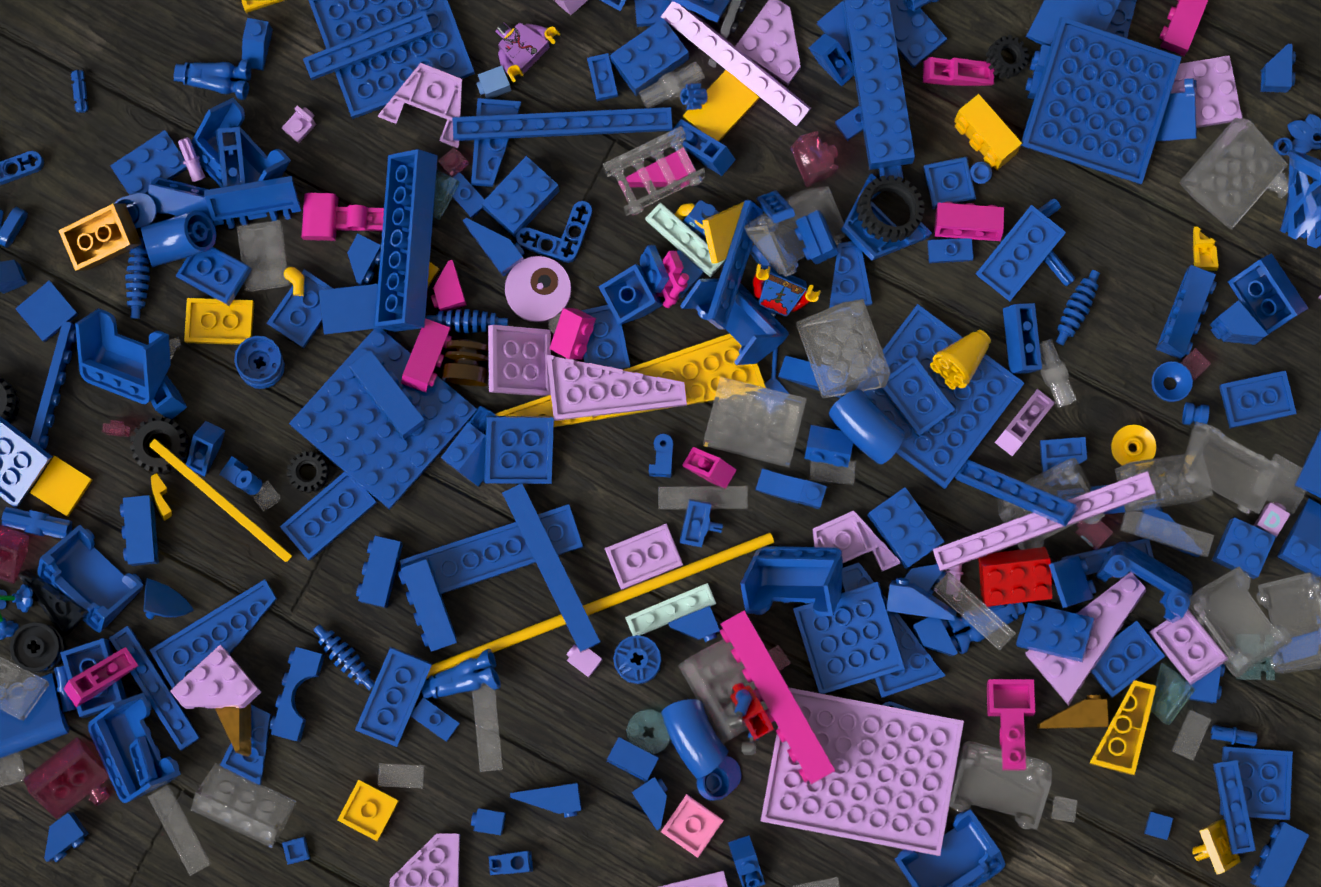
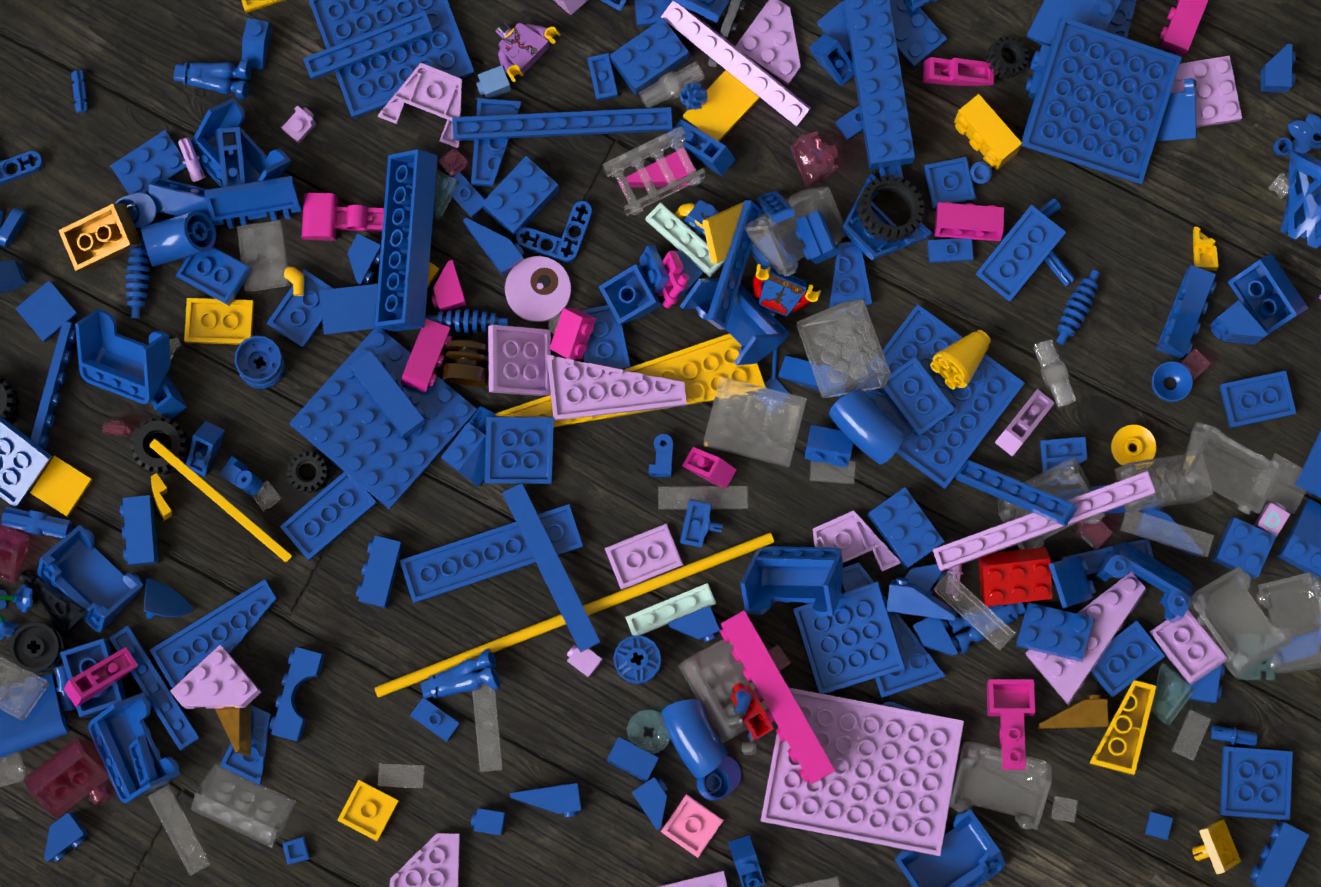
(344, 657): blue piece -> none
(393, 696): blue plate -> none
(428, 603): blue brick -> none
(511, 863): blue leg -> none
(791, 488): blue slope -> none
(1022, 338): blue brick -> none
(1197, 414): blue wheel -> none
(1234, 172): clear slope -> none
(1234, 807): blue plate -> none

